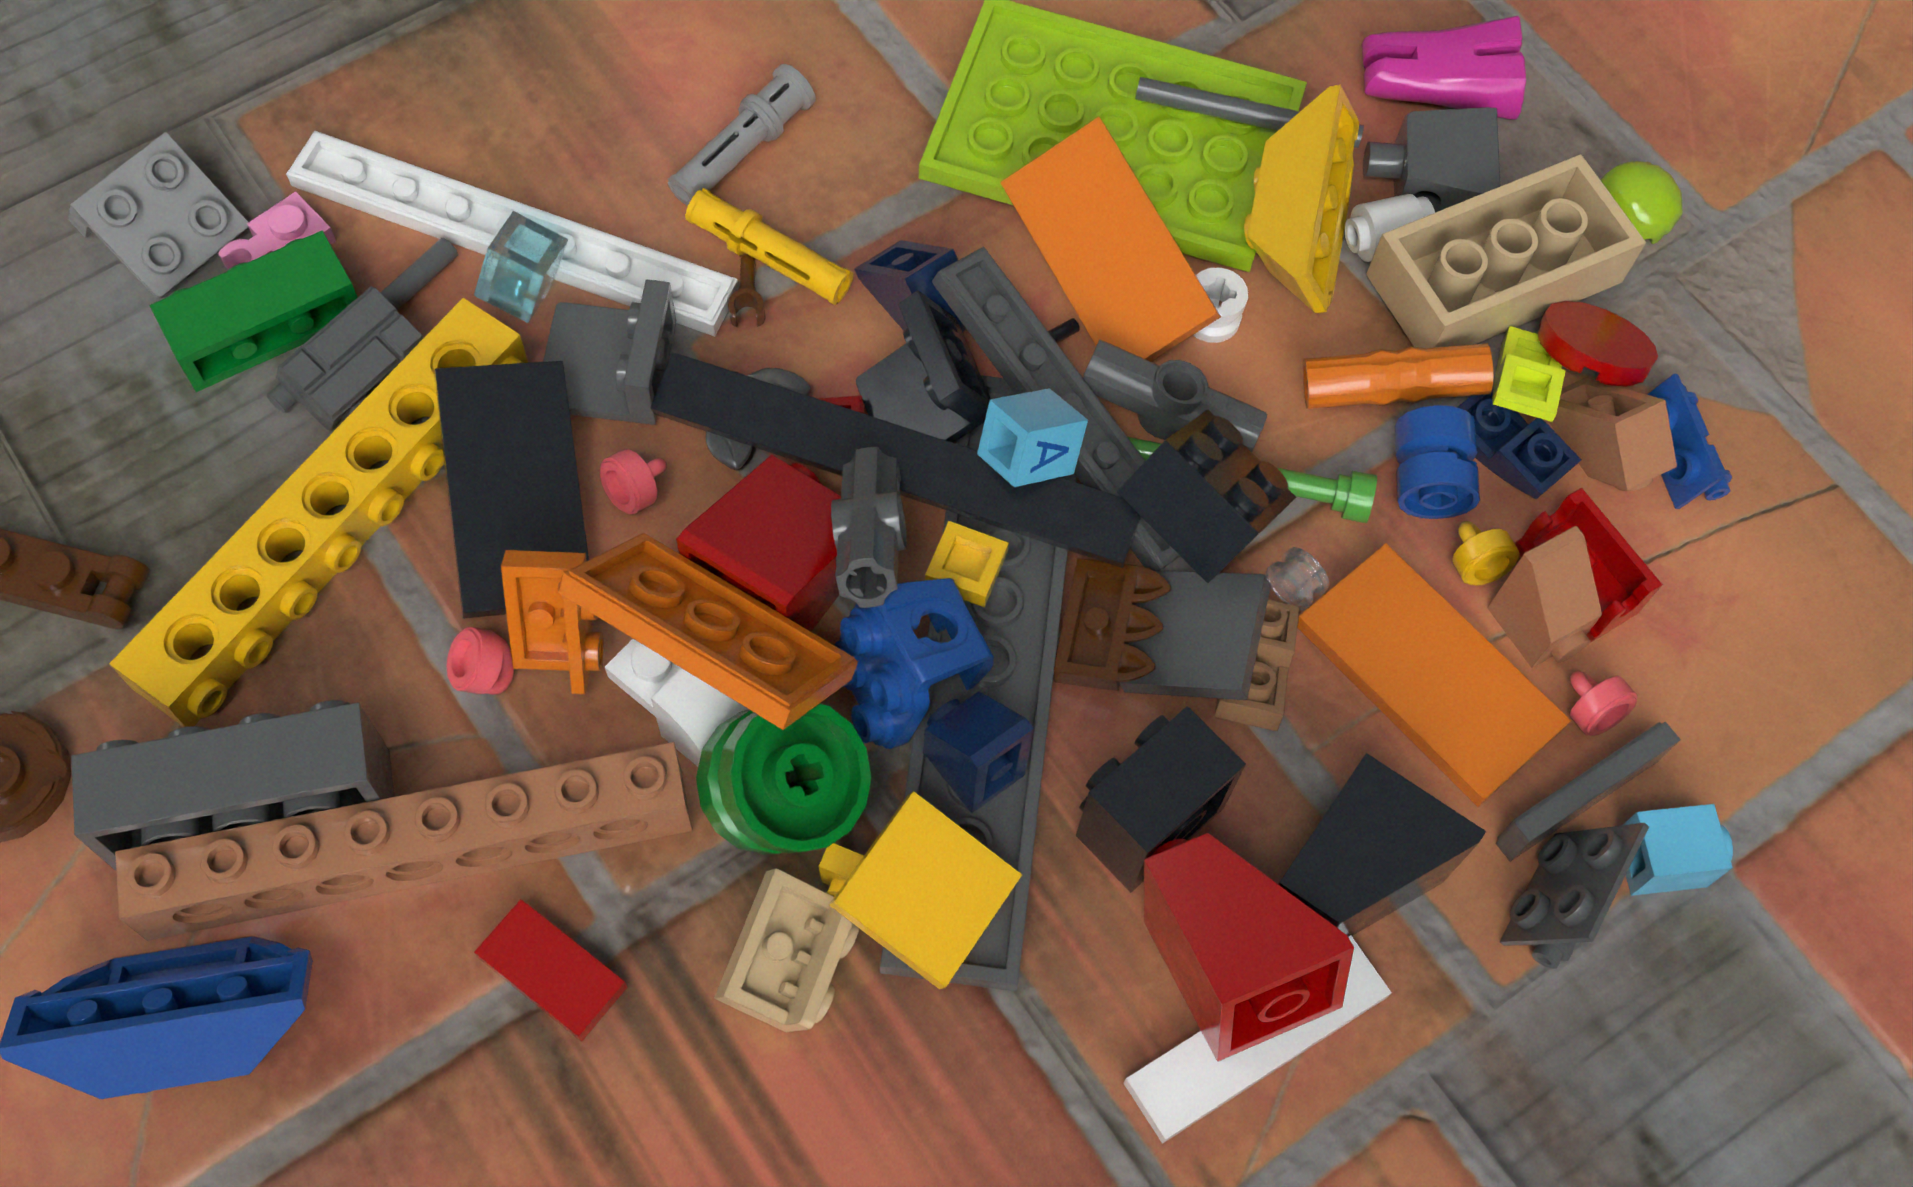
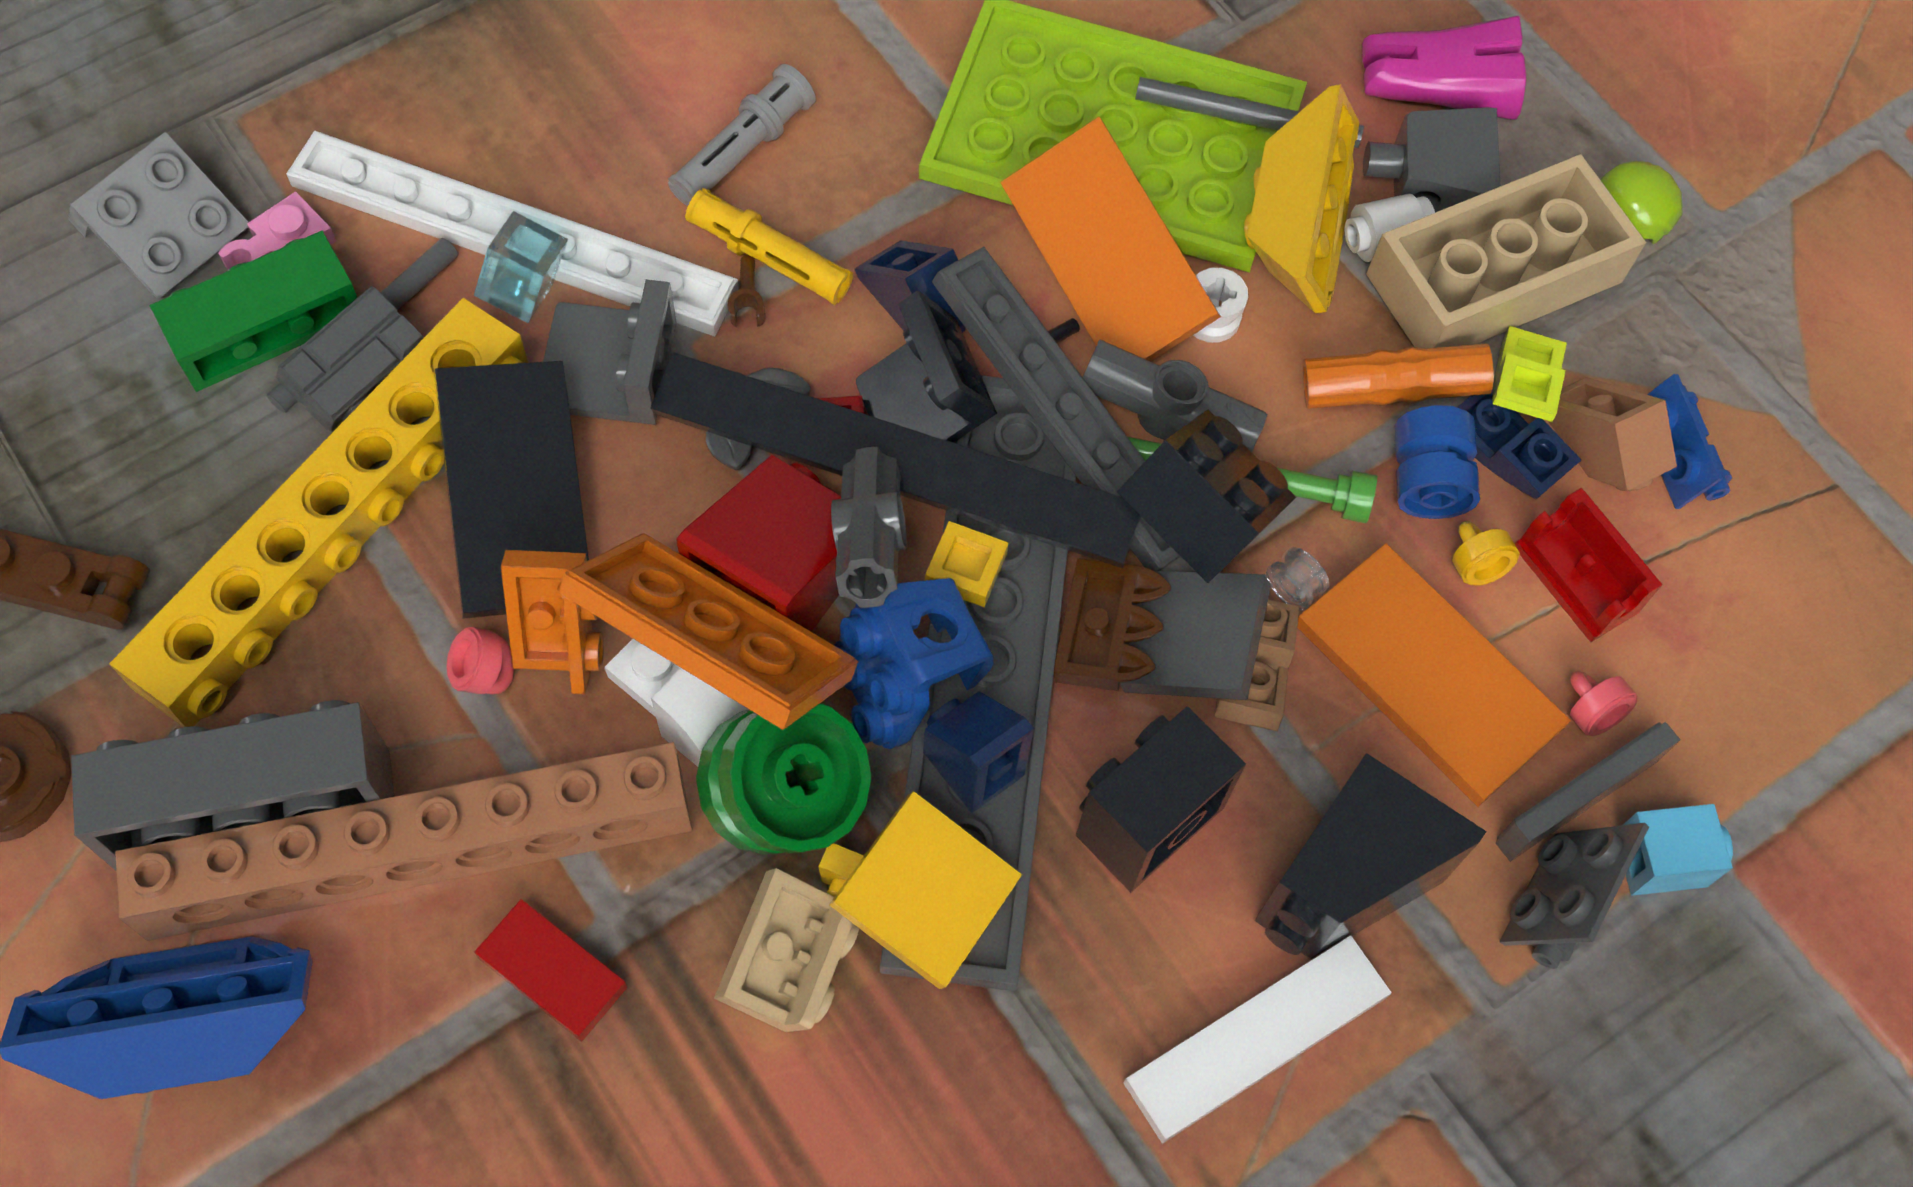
(630, 480): coral tile -> none
(1032, 437): medium azure brick -> none
(1240, 945): red slope -> none
(1550, 600): nougat slope -> none
(1597, 339): red tile -> none

